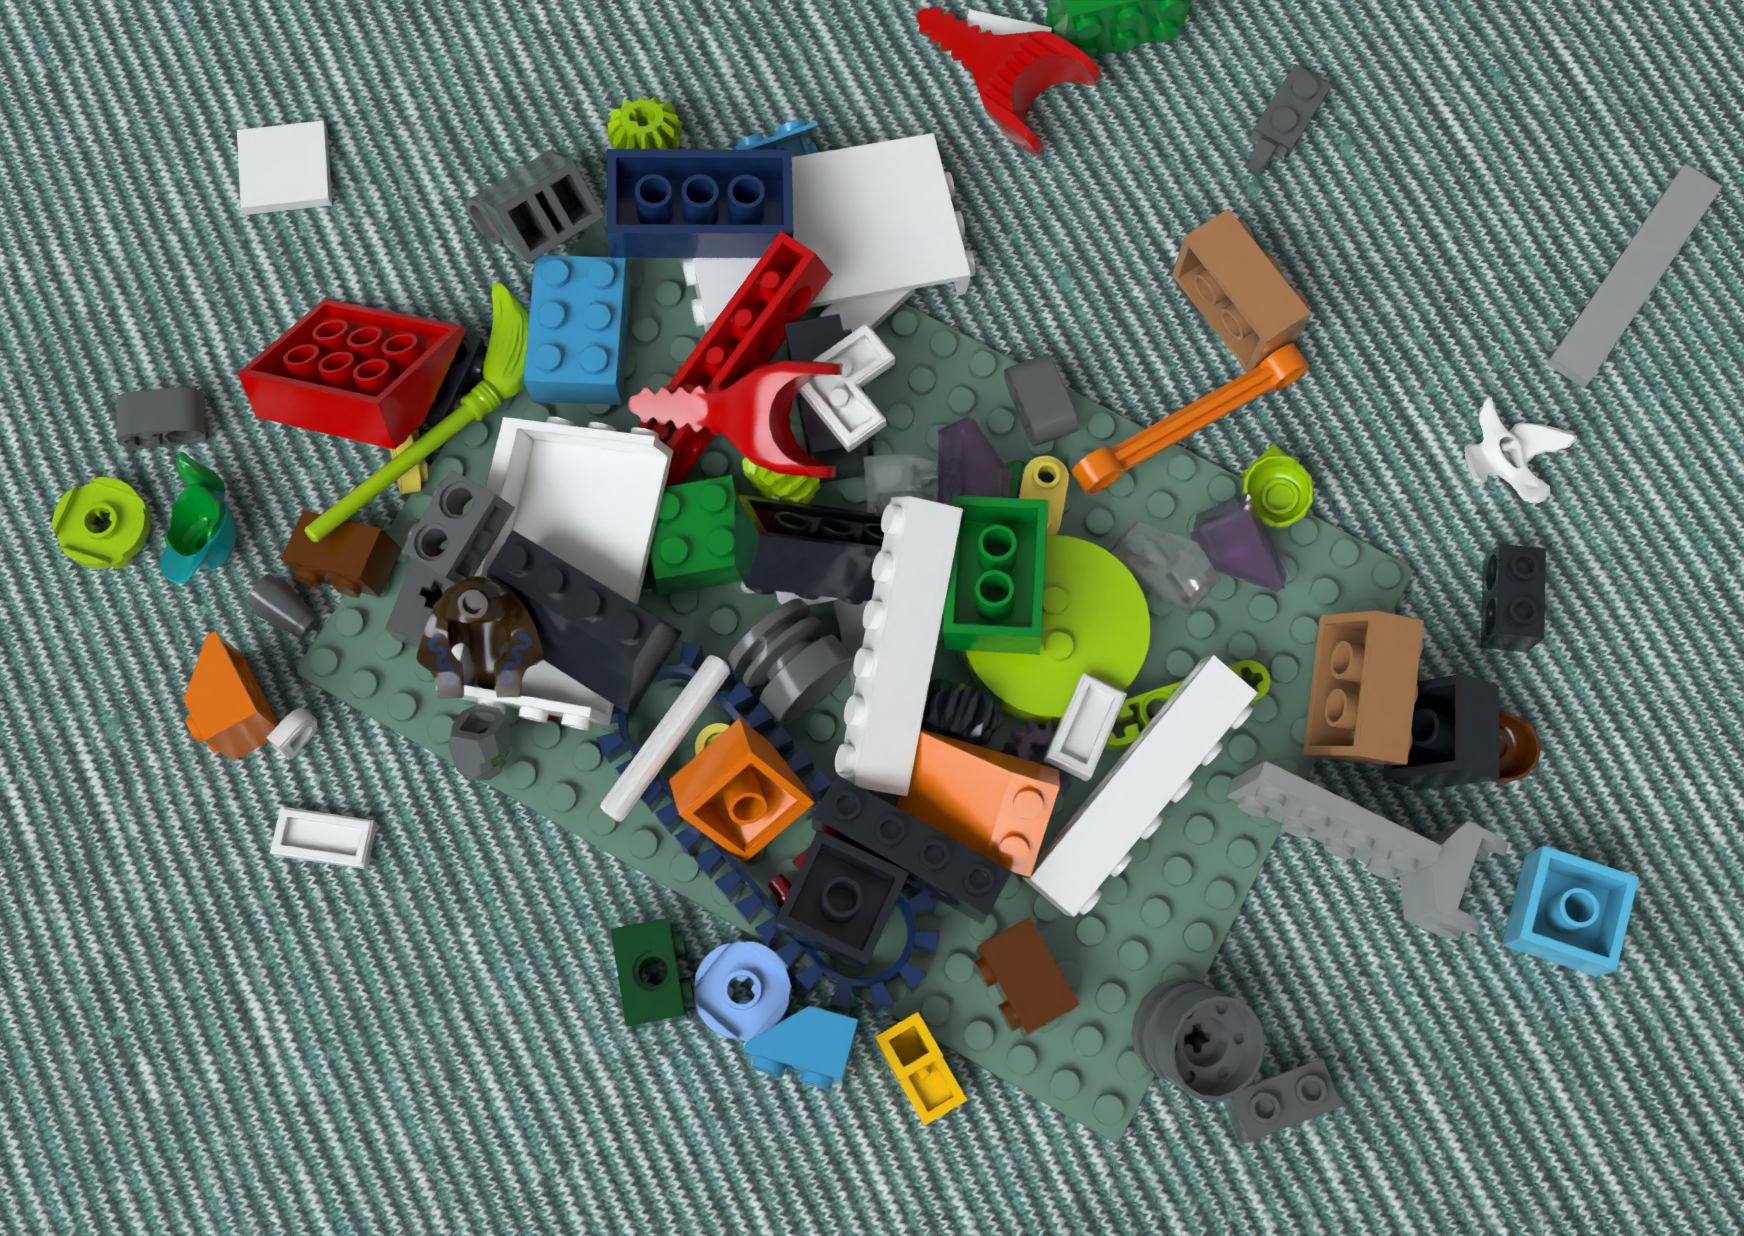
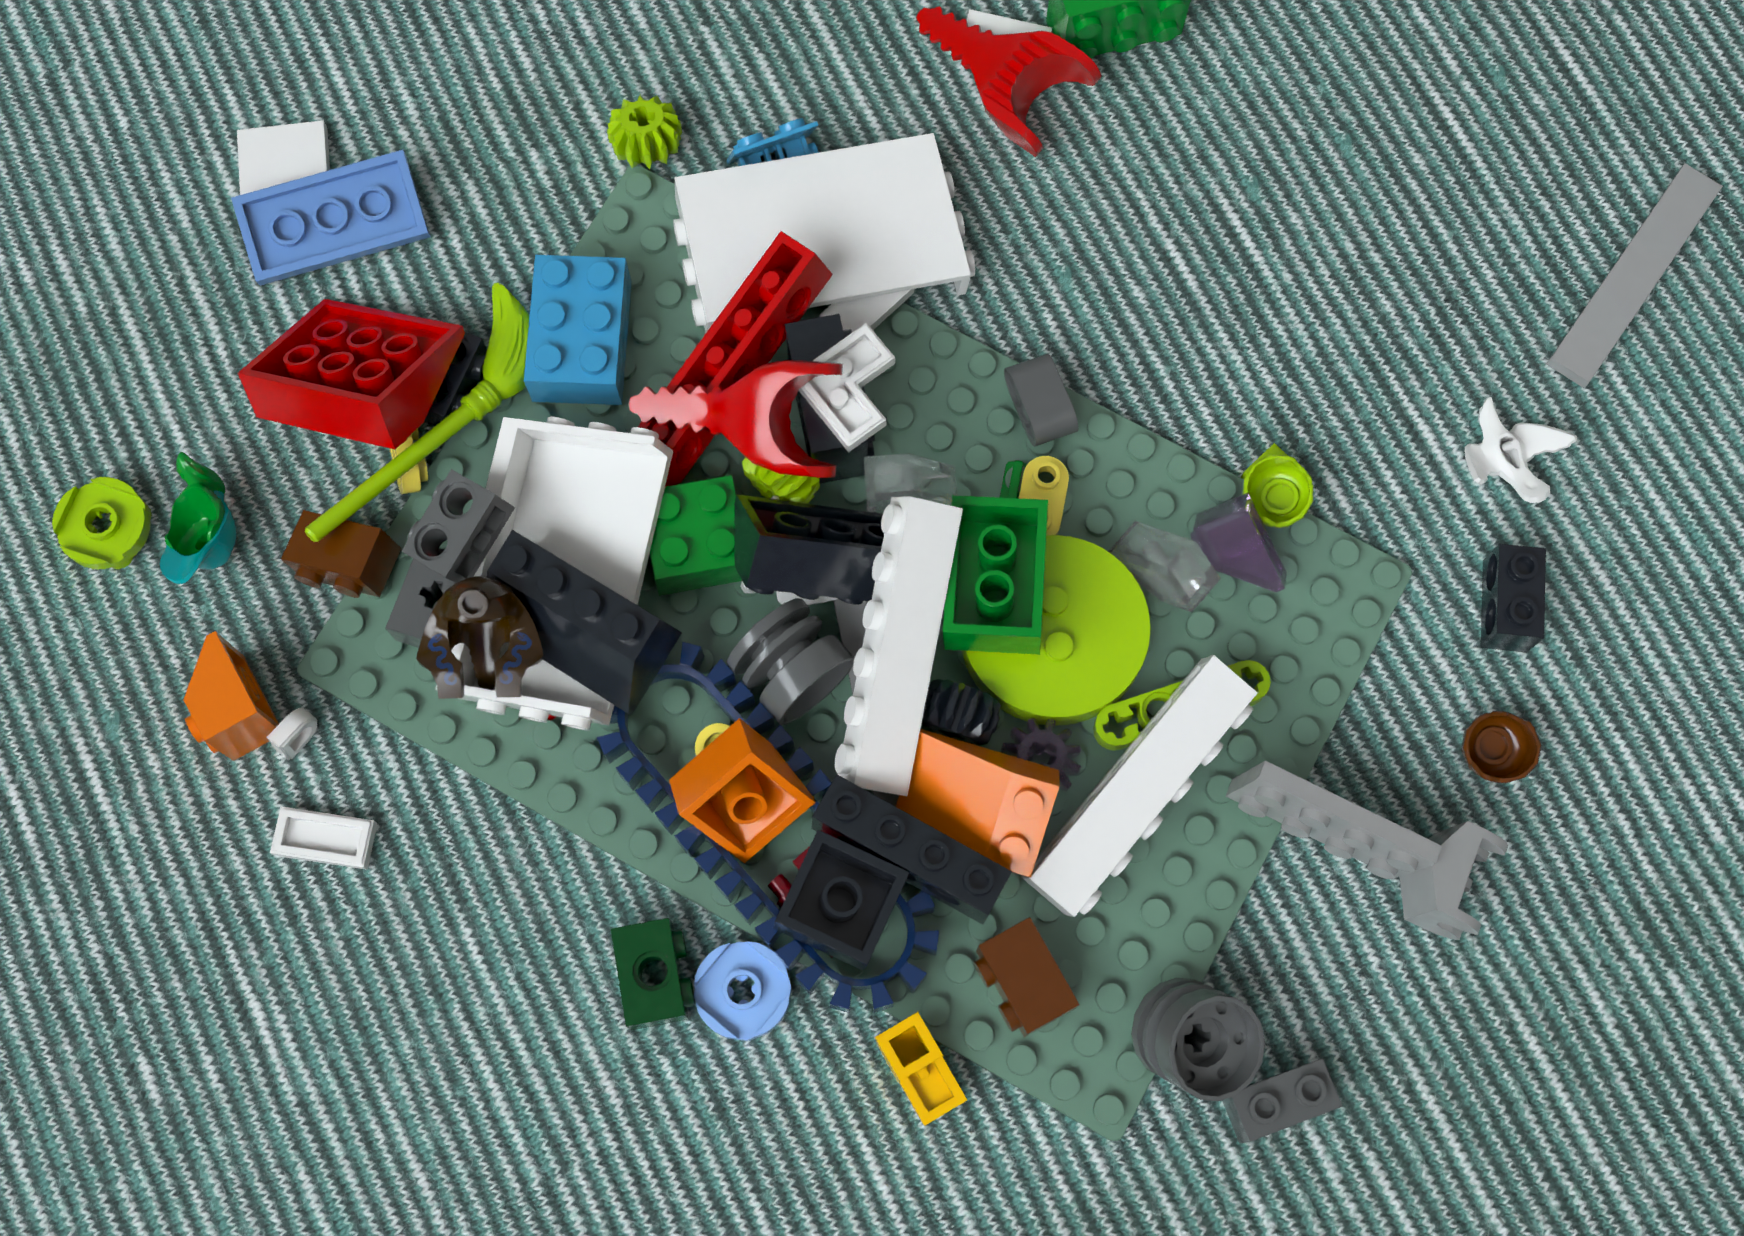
(160, 418): dark grey beam -> none
(280, 605): dark grey cone -> none
(330, 217): none -> medium blue plate
(480, 742): dark grey rock -> none
(535, 206): dark grey piece -> none
(665, 738): white axle -> none
(697, 202): dark blue brick -> none
(807, 1043): dark azure slope -> none
(969, 464): clear purple slope -> none
(1085, 727): white tile -> none
(1108, 464): orange piece -> none
(1239, 289): medium nougat brick -> none
(1286, 117): dark grey hinge -> none
(1364, 688): medium nougat brick -> none
(1451, 735): black brick -> none
(1570, 911): medium azure brick -> none

